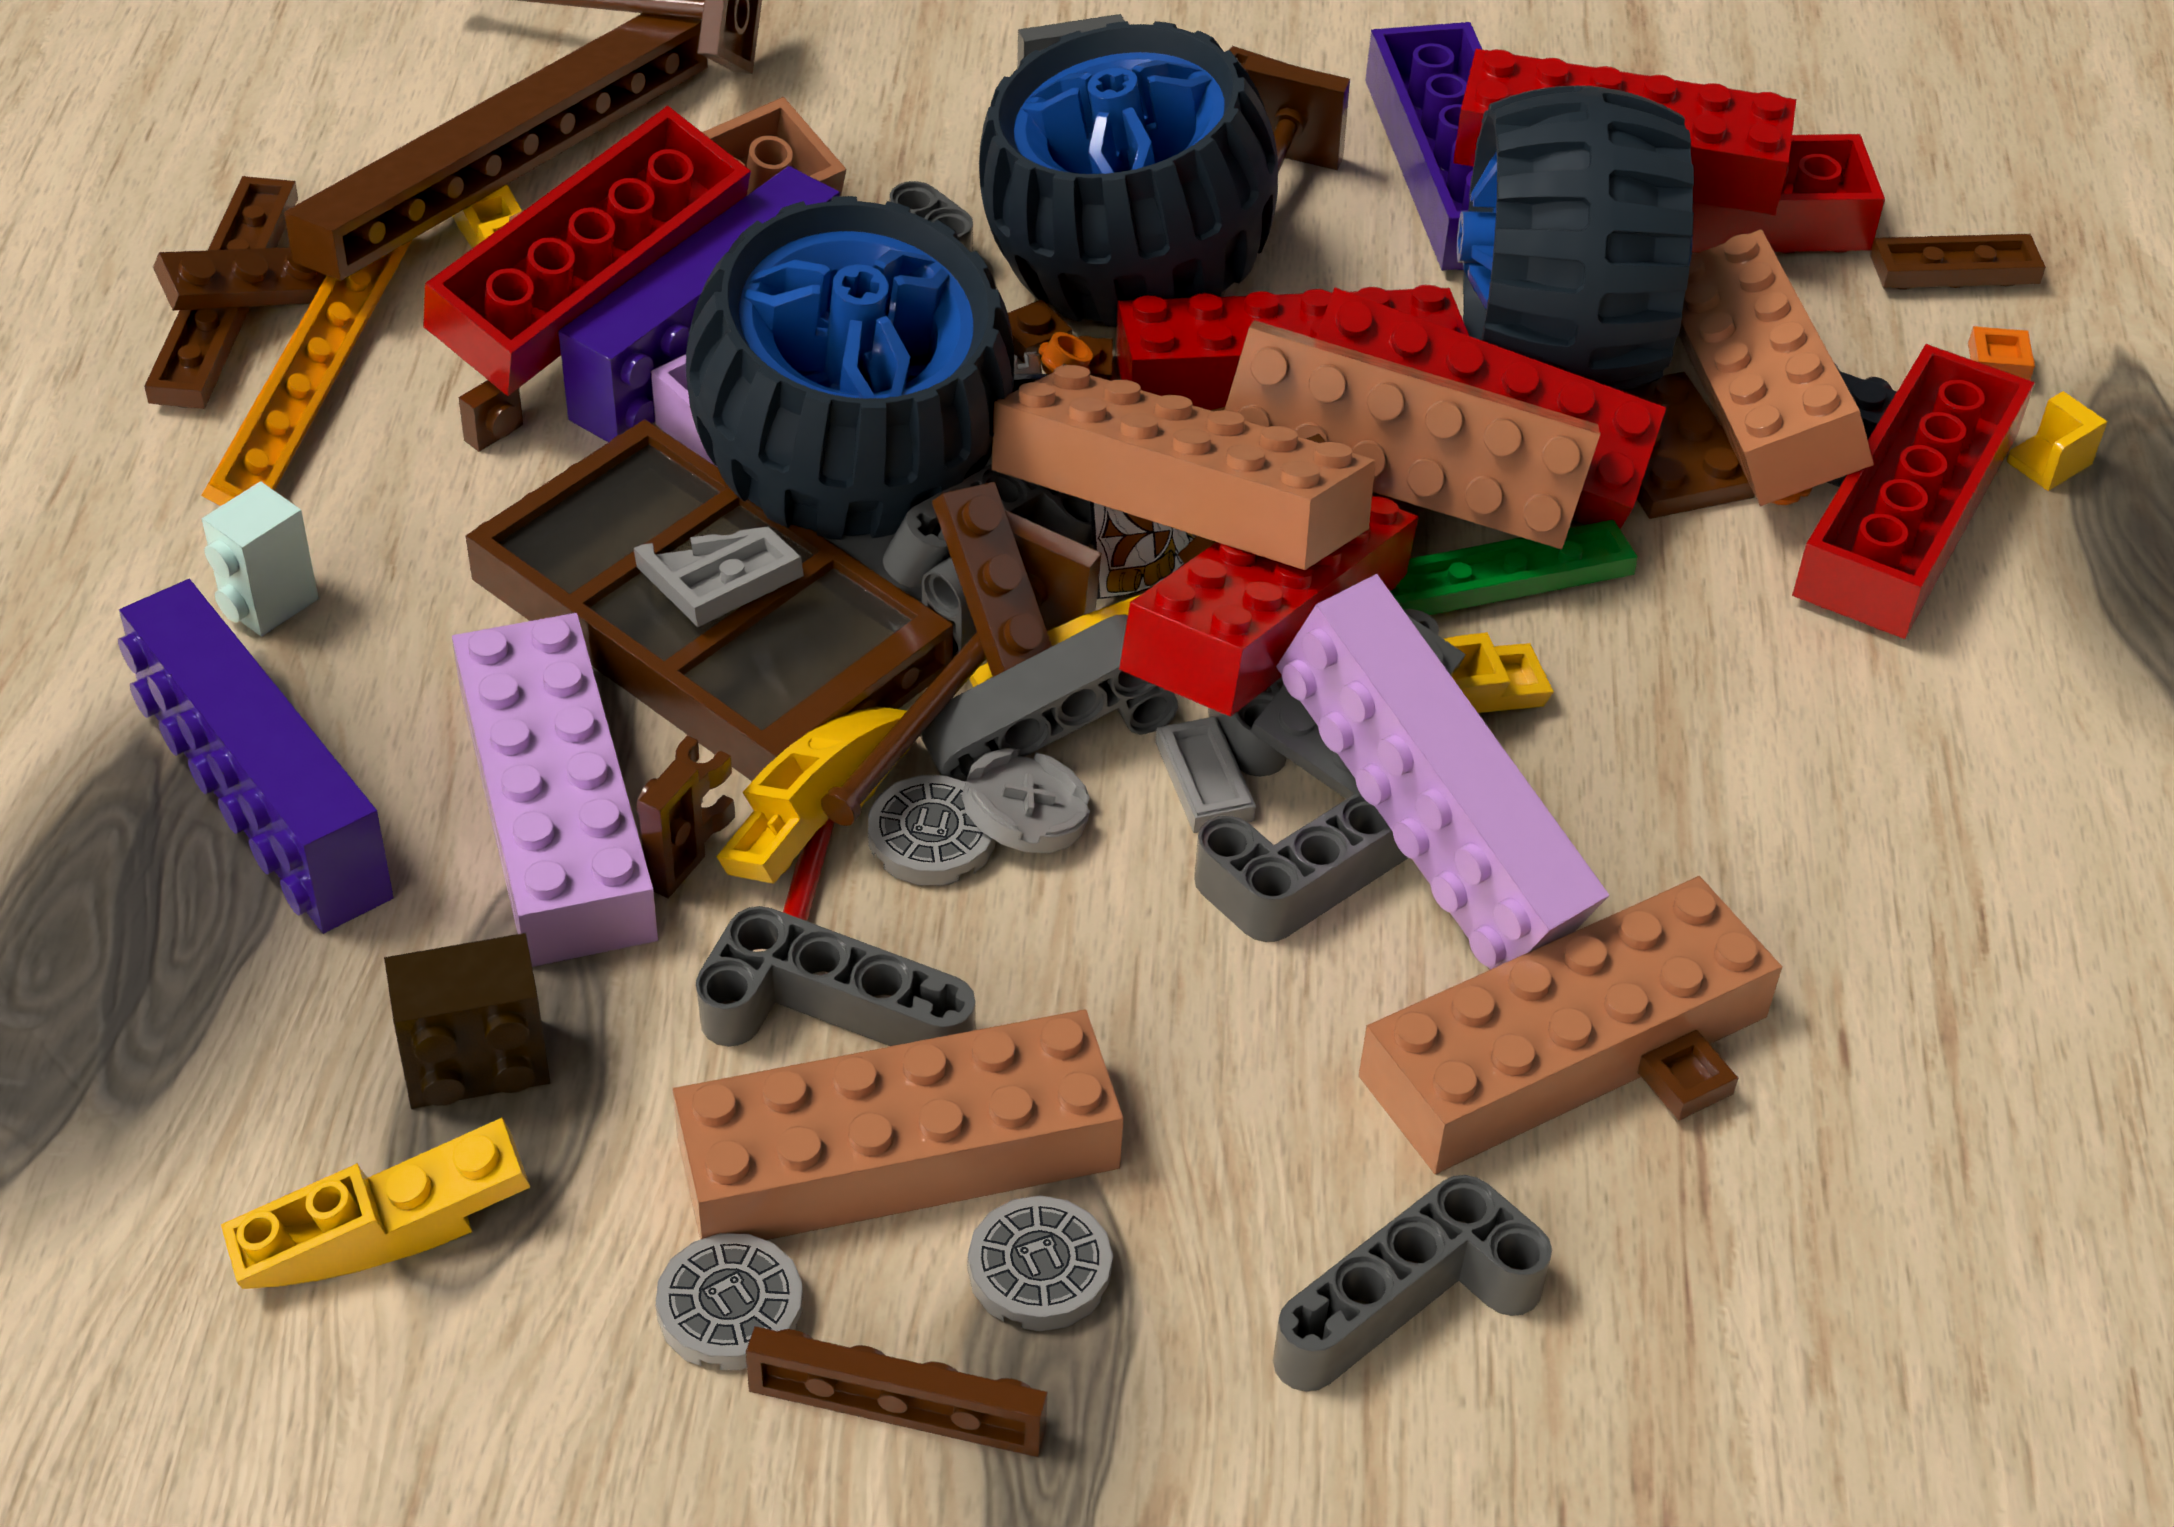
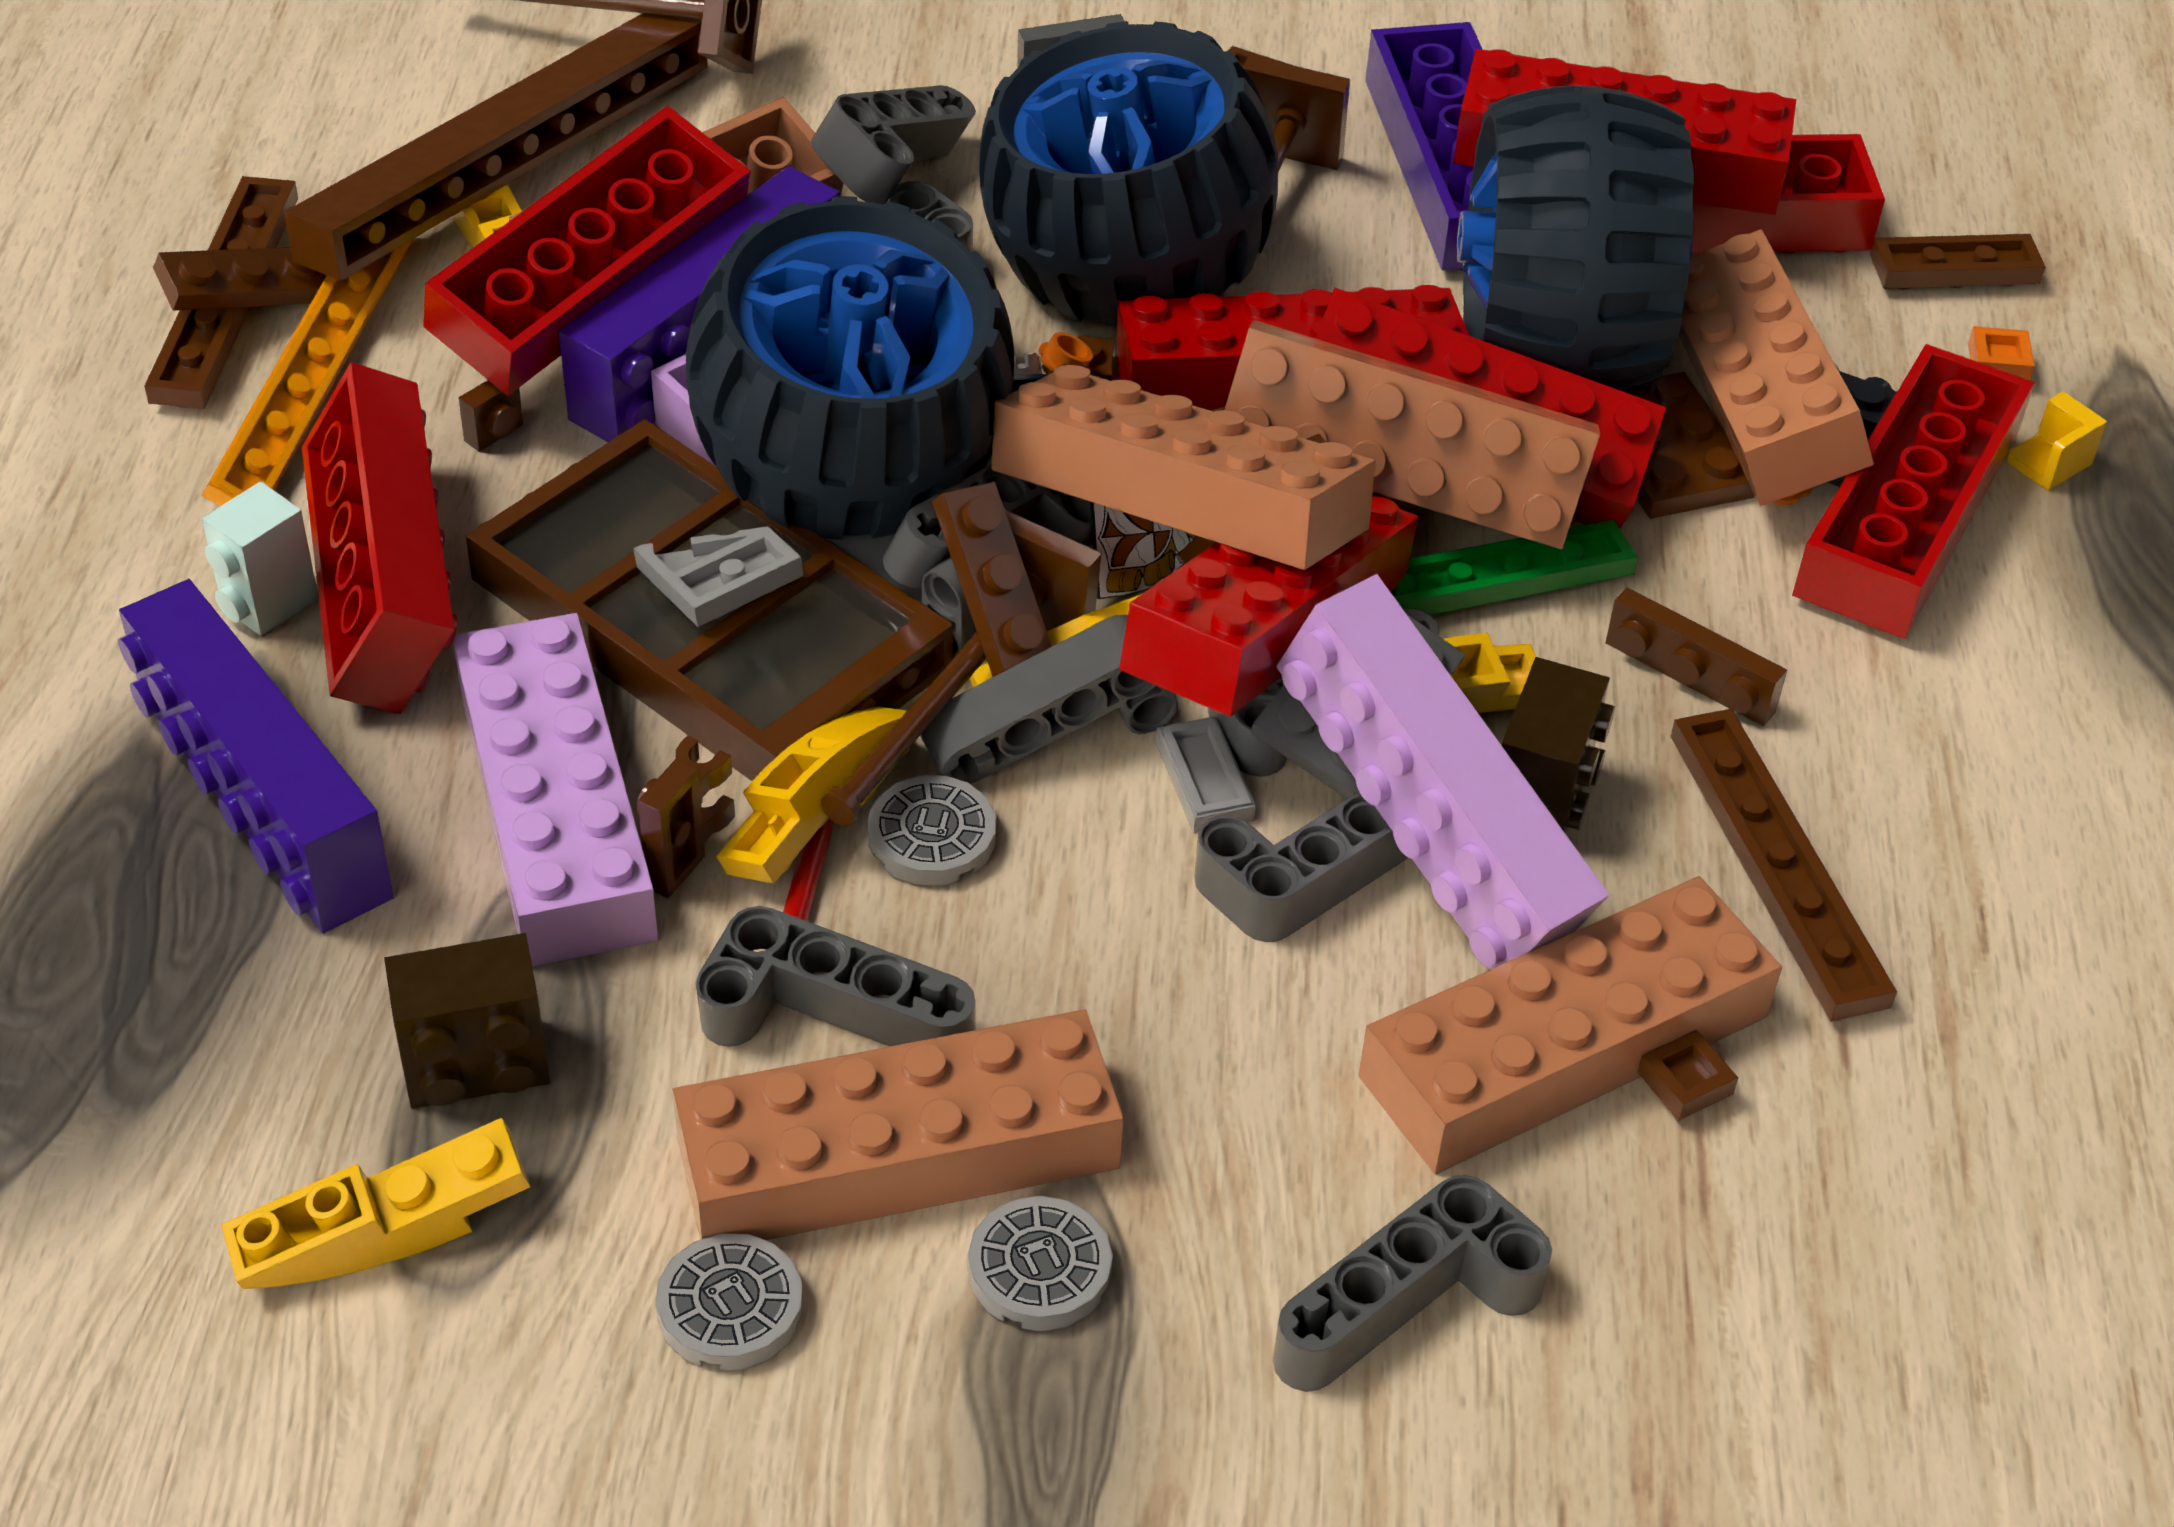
(377, 541): none -> red brick
(878, 135): none -> dark grey beam
(896, 1390): reddish brown plate -> none
(1026, 801): light grey tile -> none
(1033, 326): reddish brown plate -> none
(1556, 736): none -> dark brown brick
(1695, 656): none -> reddish brown plate
(1783, 866): none -> reddish brown plate

